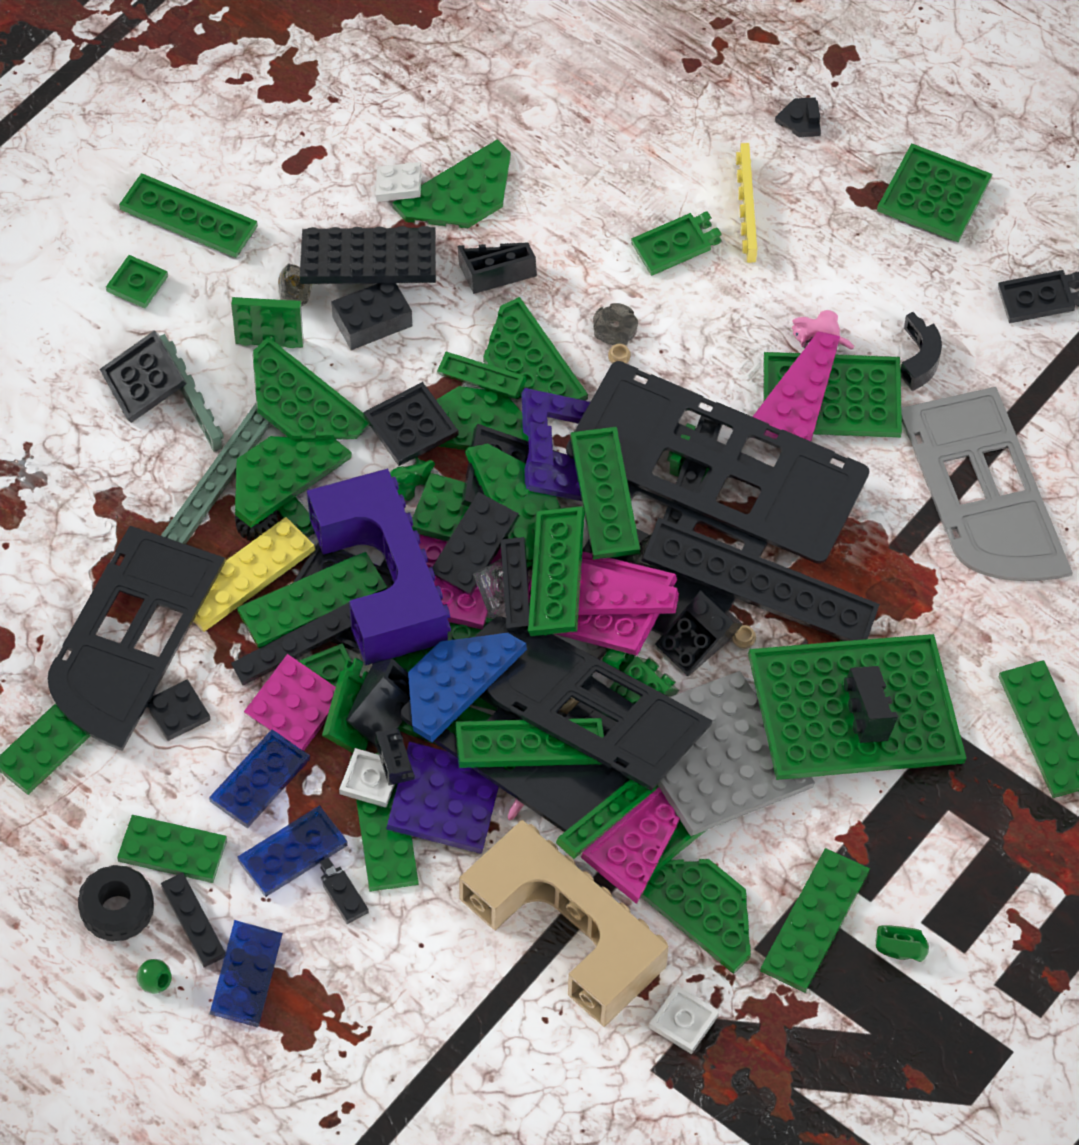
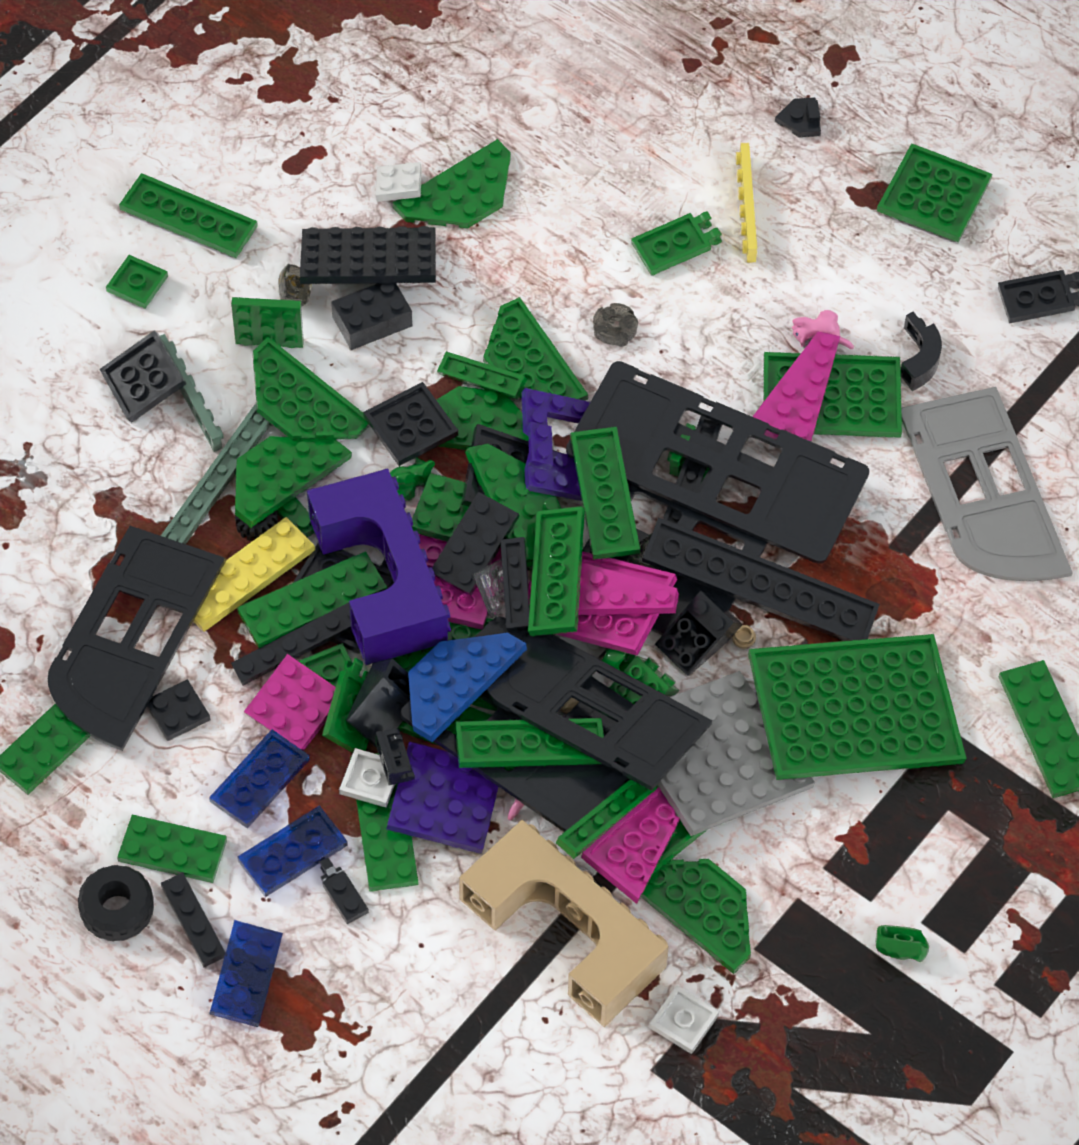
(154, 976): green piece -> none
(496, 266): black wedge -> none
(619, 352): tan plate -> none
(815, 920): green plate -> none
(869, 705): black wedge -> none

